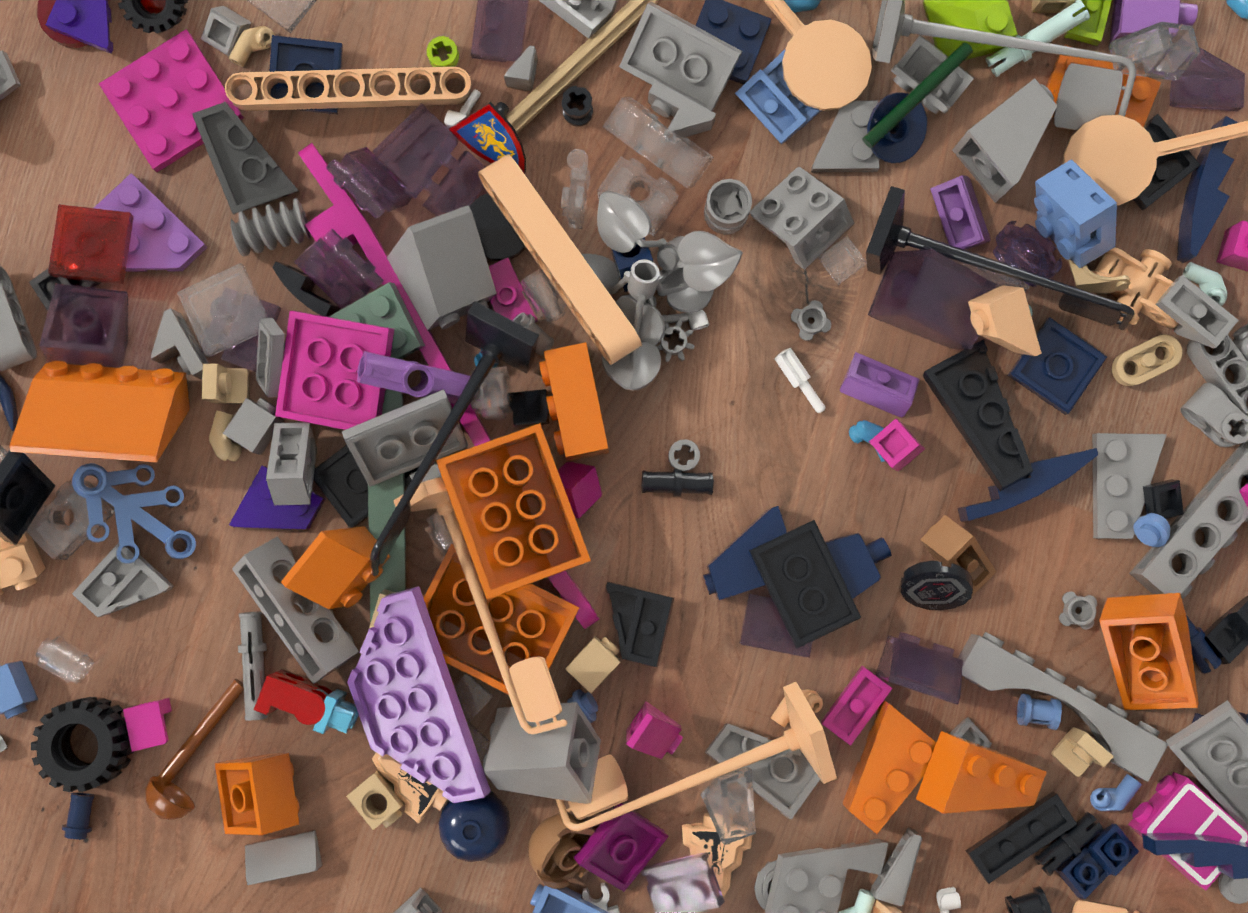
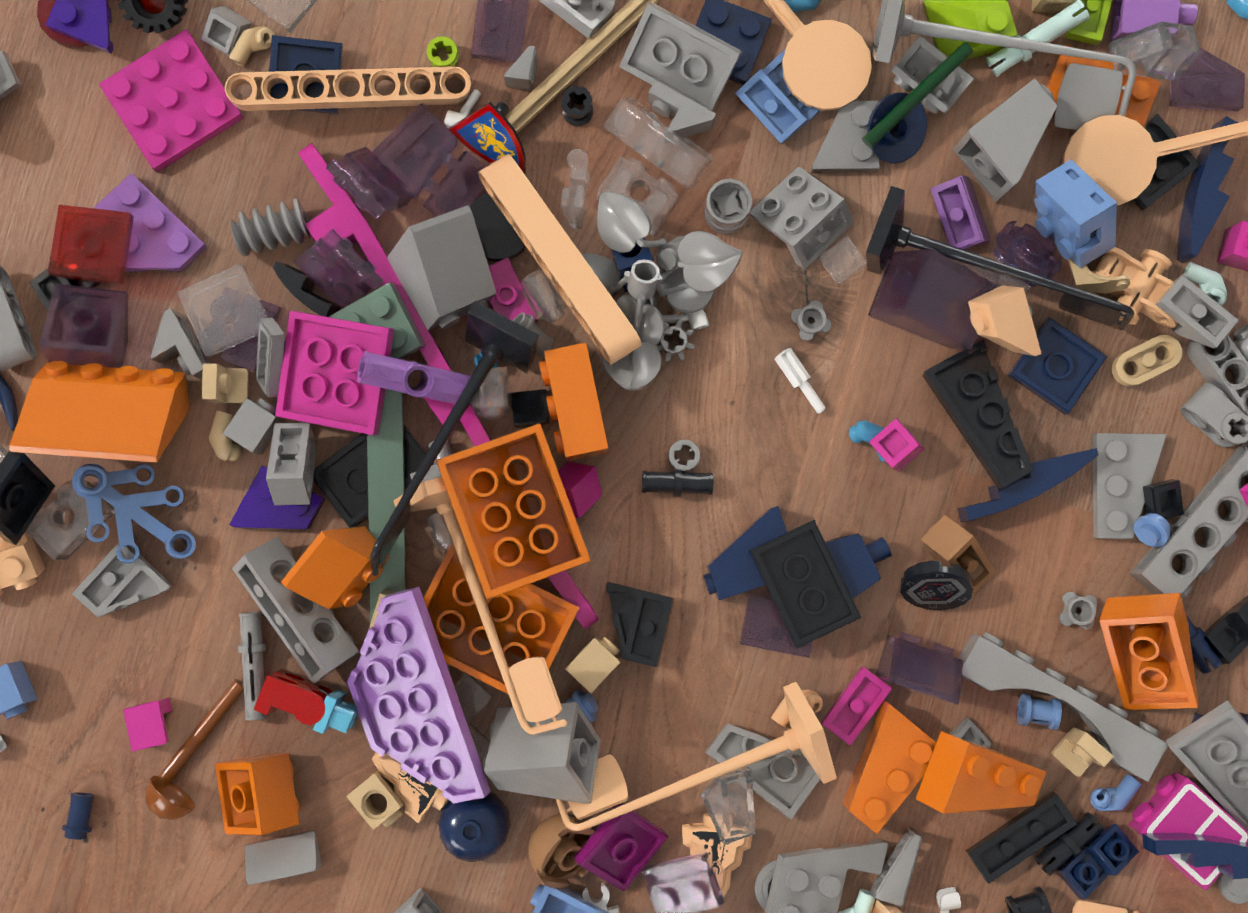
(55, 750): black tyre -> none
(64, 660): clear brick -> none
(240, 161): dark grey wing -> none
(402, 438): light grey tile -> none
(653, 732): dark pink slope -> none
(879, 385): medium lavender slope -> none

